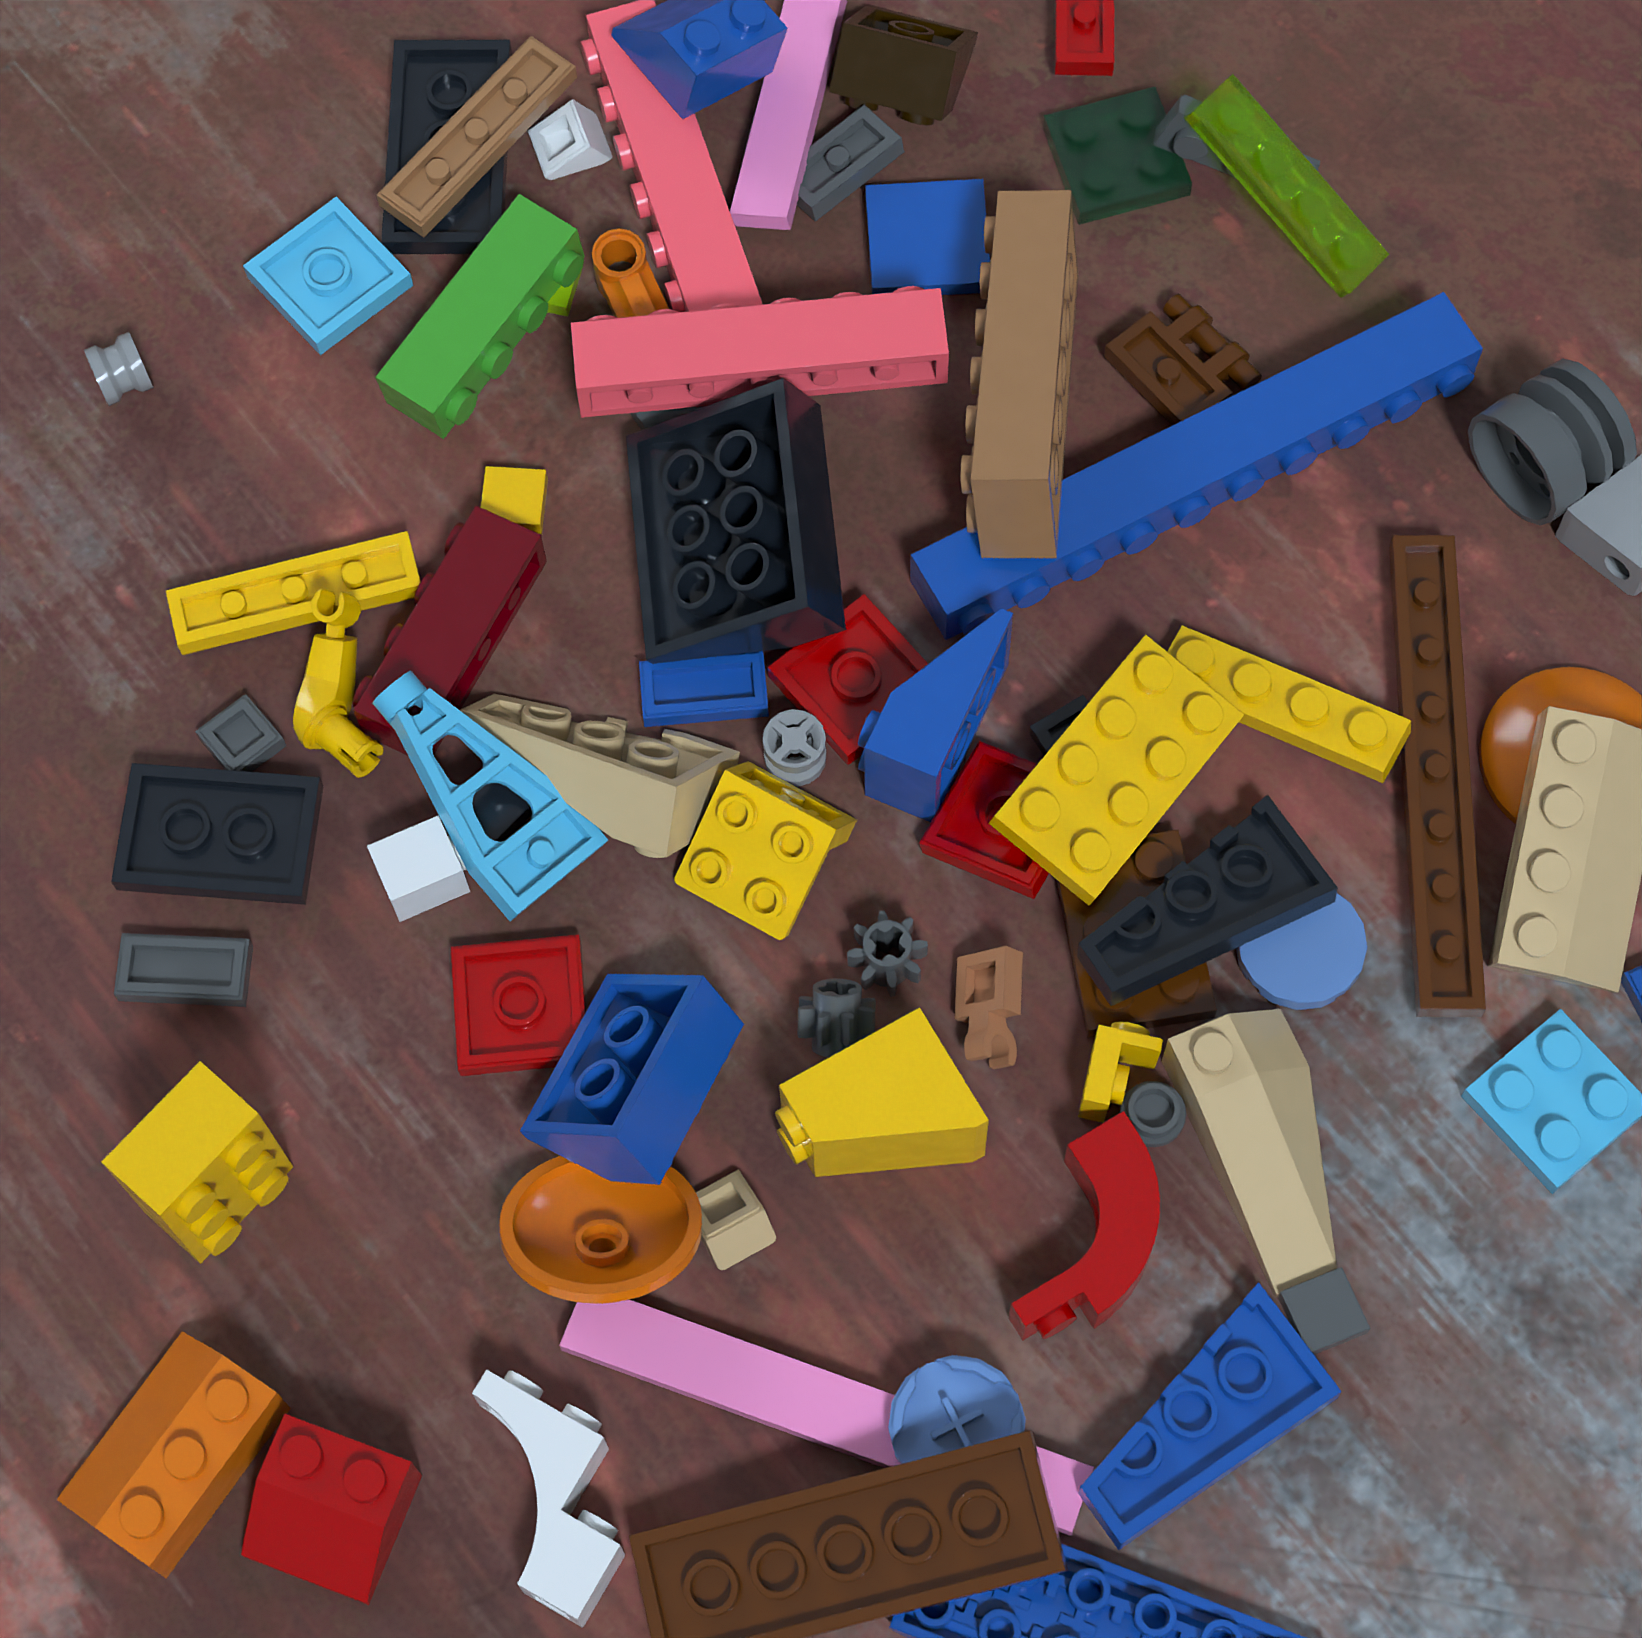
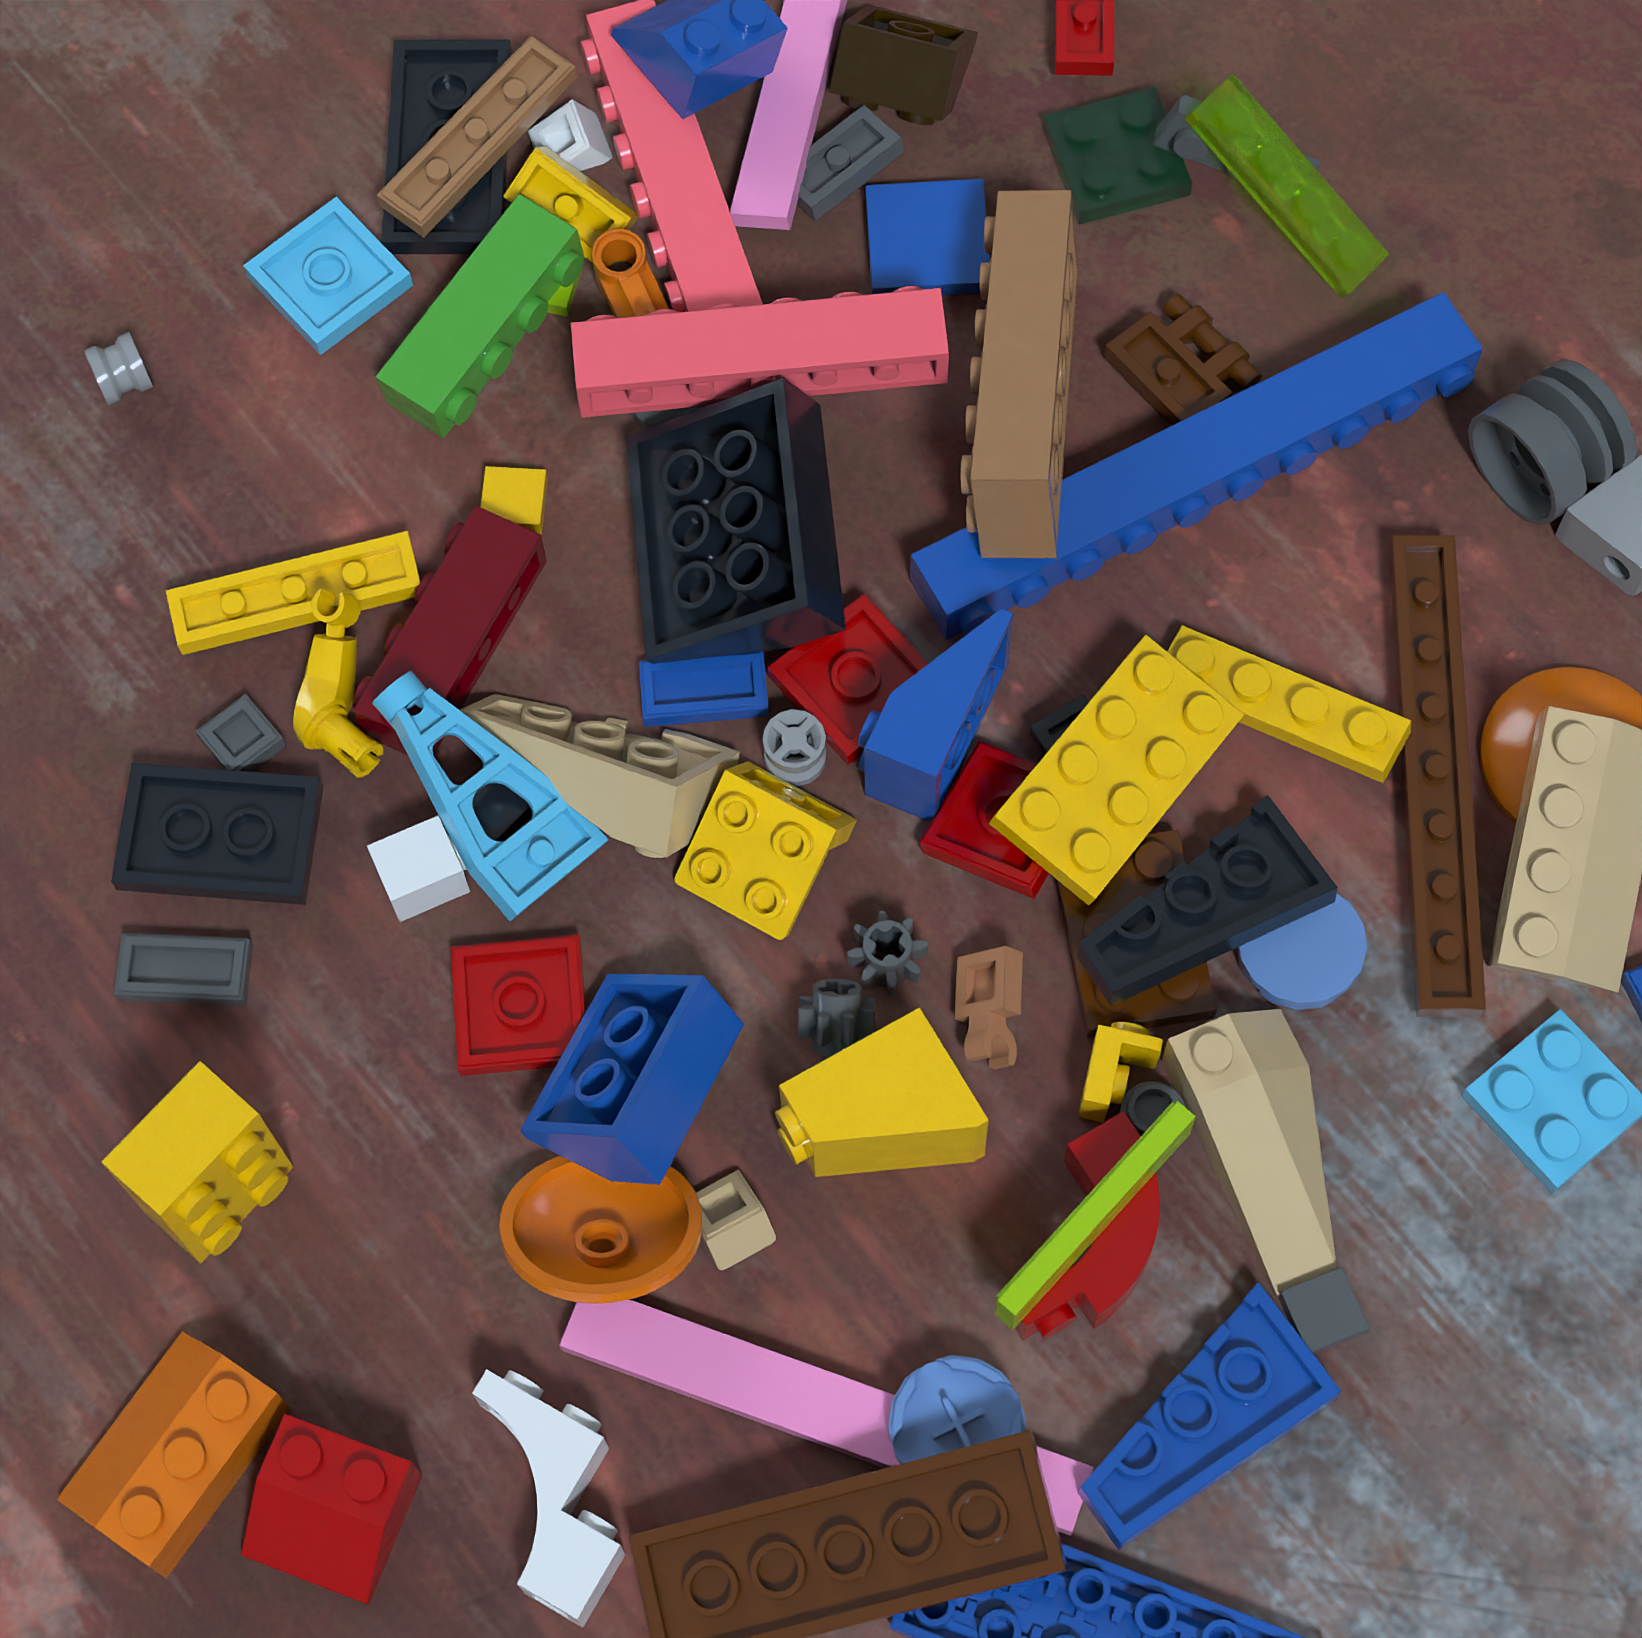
(570, 196): none -> yellow slope
(1093, 1214): none -> lime tile

